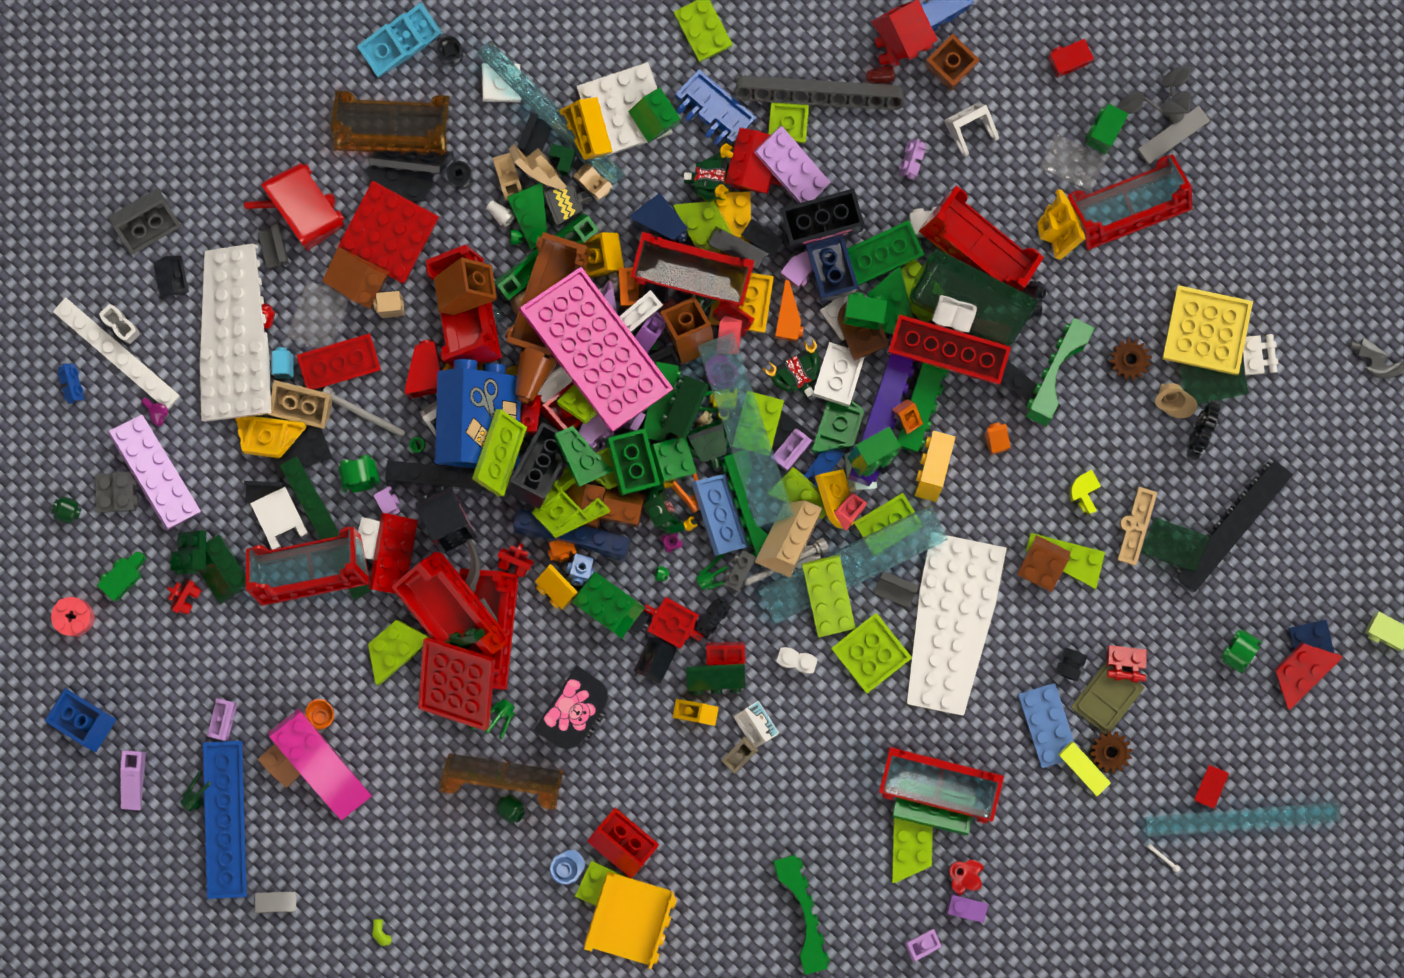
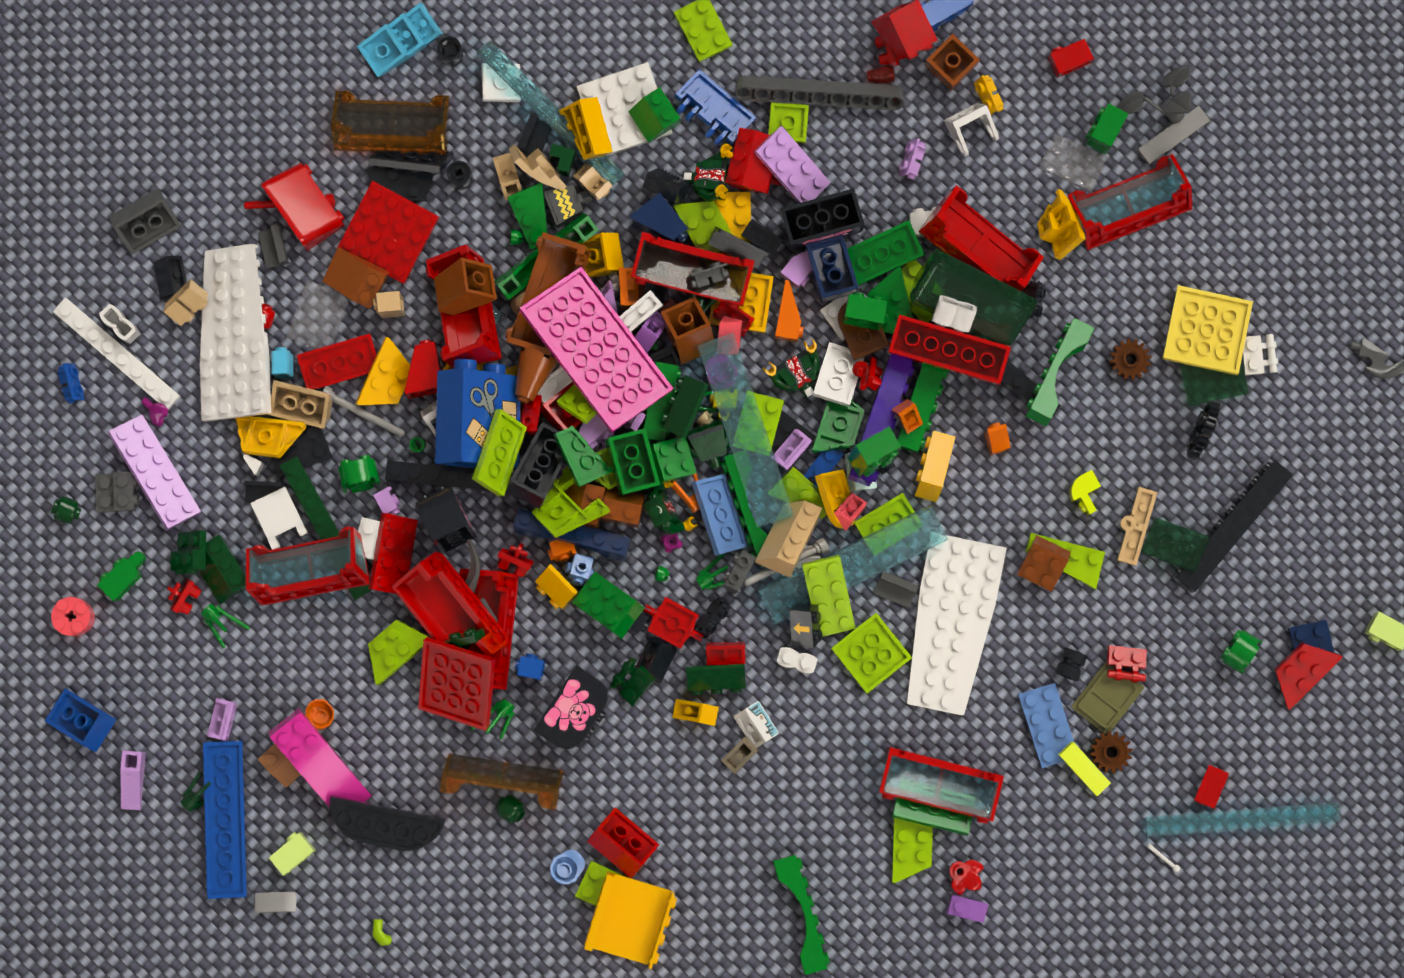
(186, 302): none -> tan piece
(212, 614): none -> green plant
(254, 464): none -> white slope
(292, 853): none -> yellowish green brick
(384, 825): none -> black plate
(386, 377): none -> yellow wing
(502, 214): white cone -> none
(530, 667): none -> blue brick
(637, 684): none -> dark green plate
(667, 184): none -> black brick
(700, 276): none -> dark grey hinge
(805, 625): none -> black brick
(868, 374): none -> red hips
(923, 945): lavender slope -> none
(984, 87): none -> yellow hinge
(1175, 401): tan piece -> none

